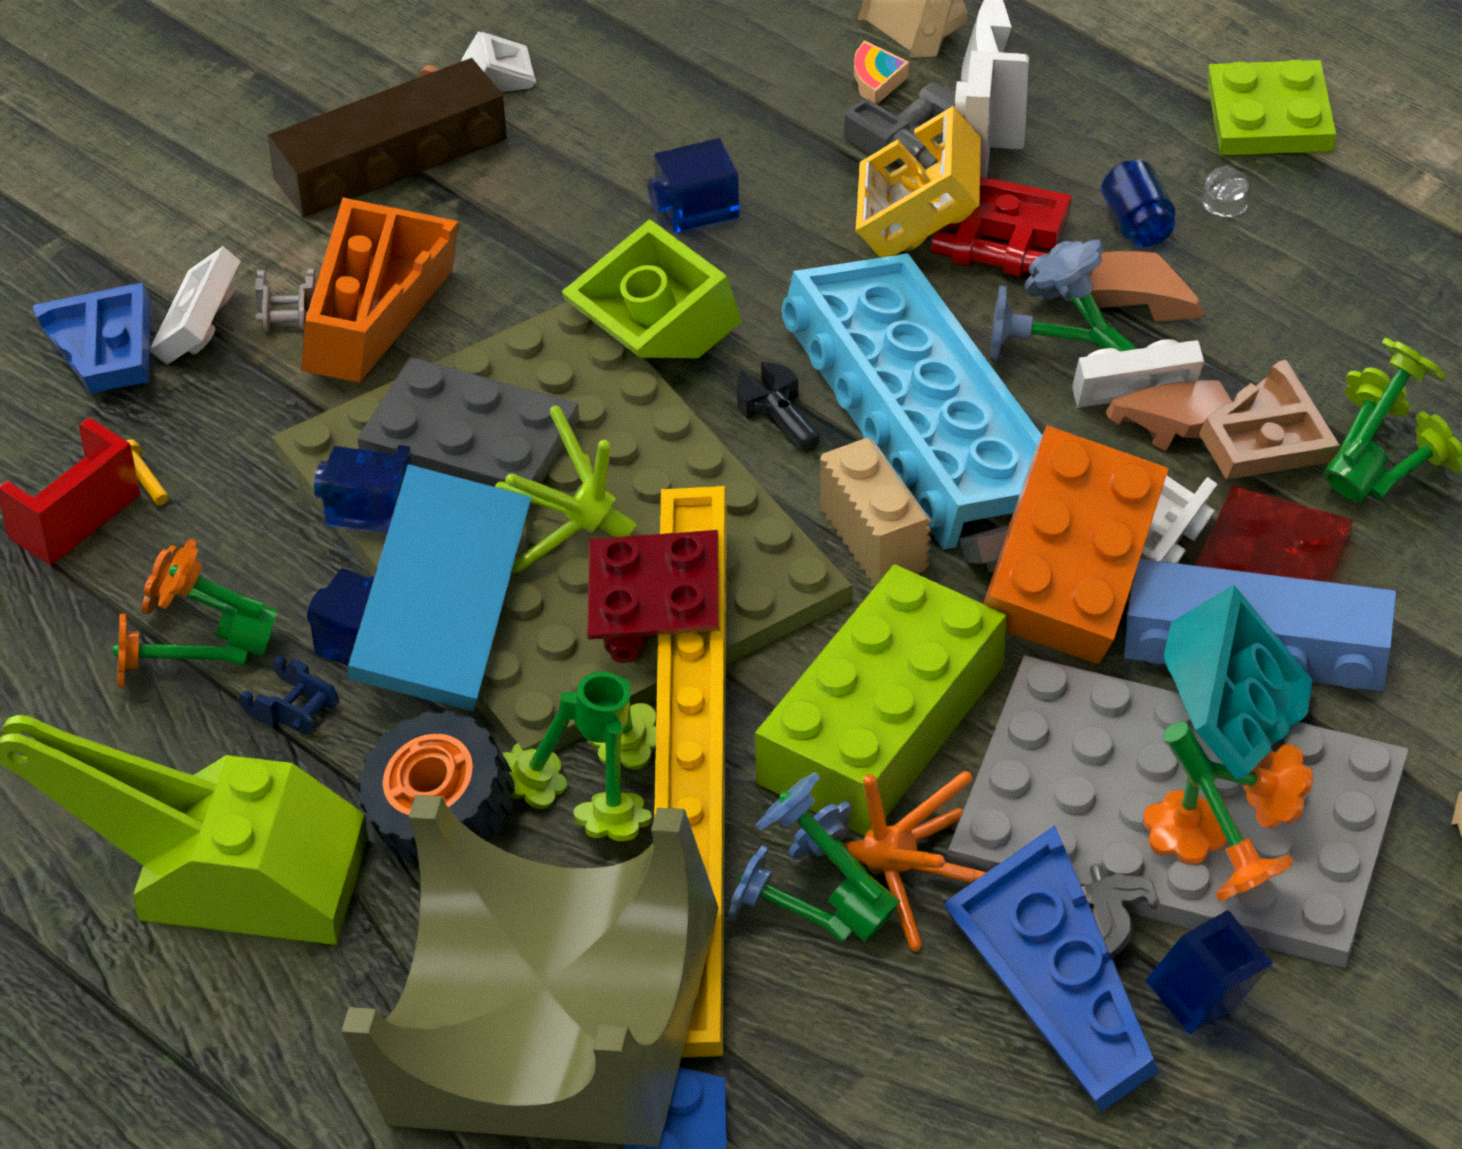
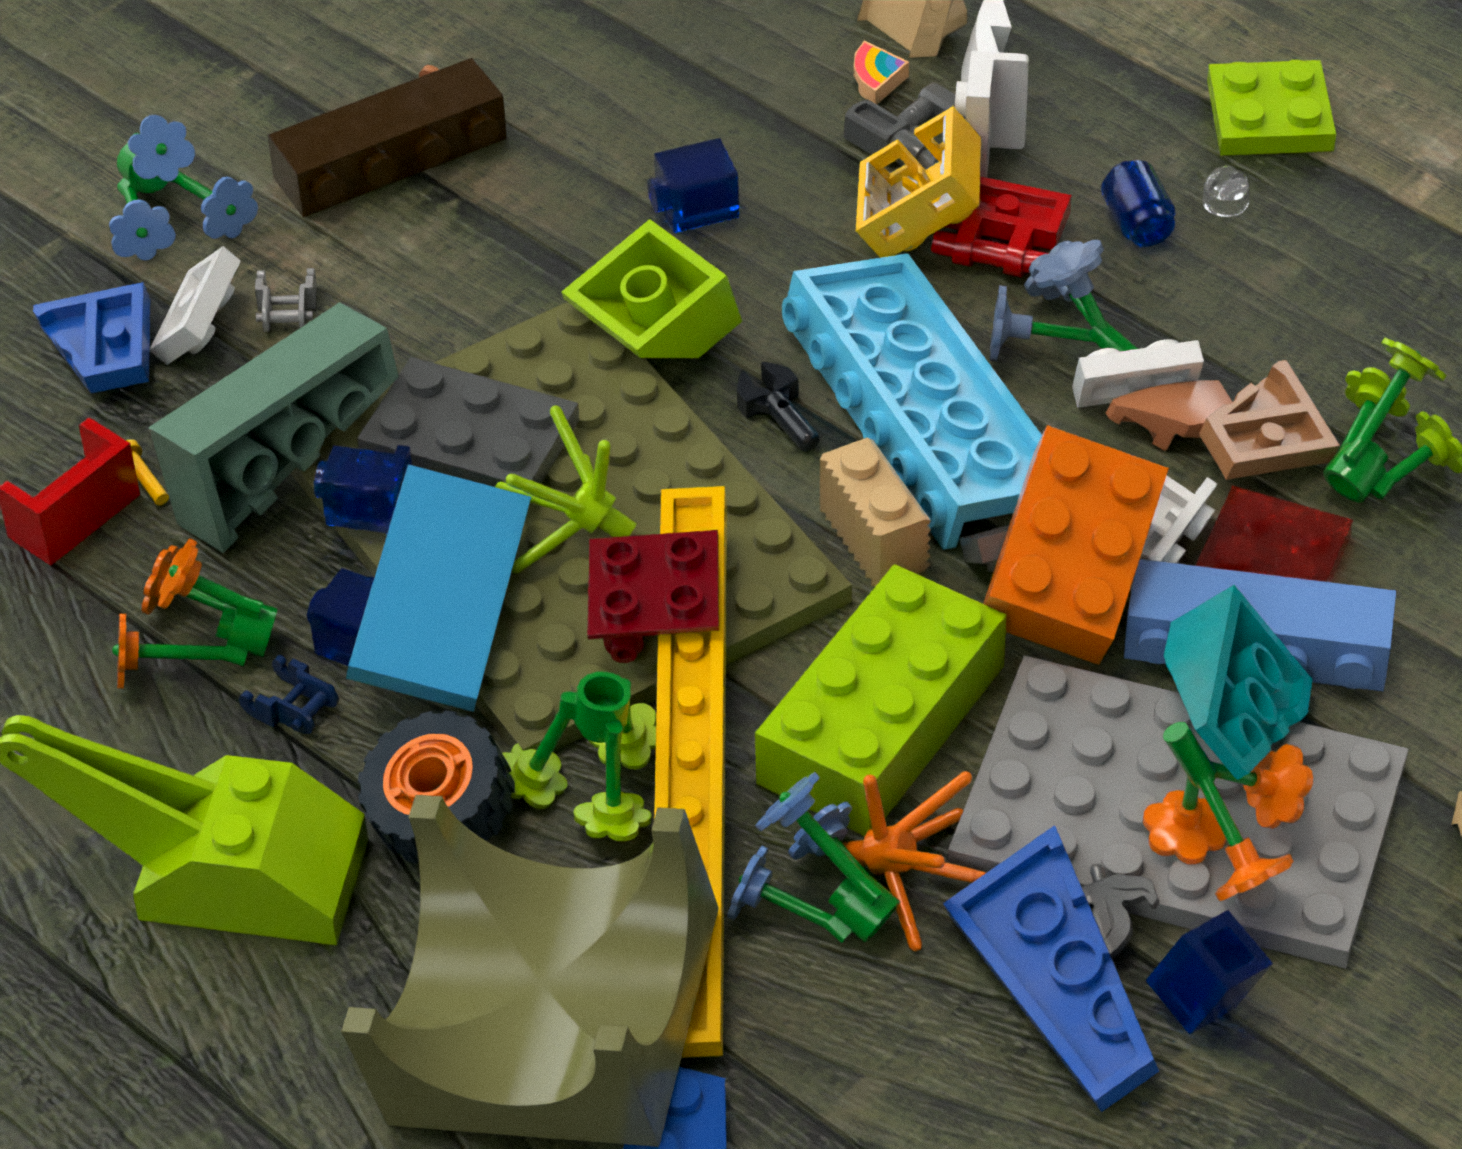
(147, 166): none -> medium blue plant
(267, 418): none -> sand green wedge
(373, 284): orange wedge -> none
(502, 61): white slope -> none
(1143, 278): nougat slope -> none

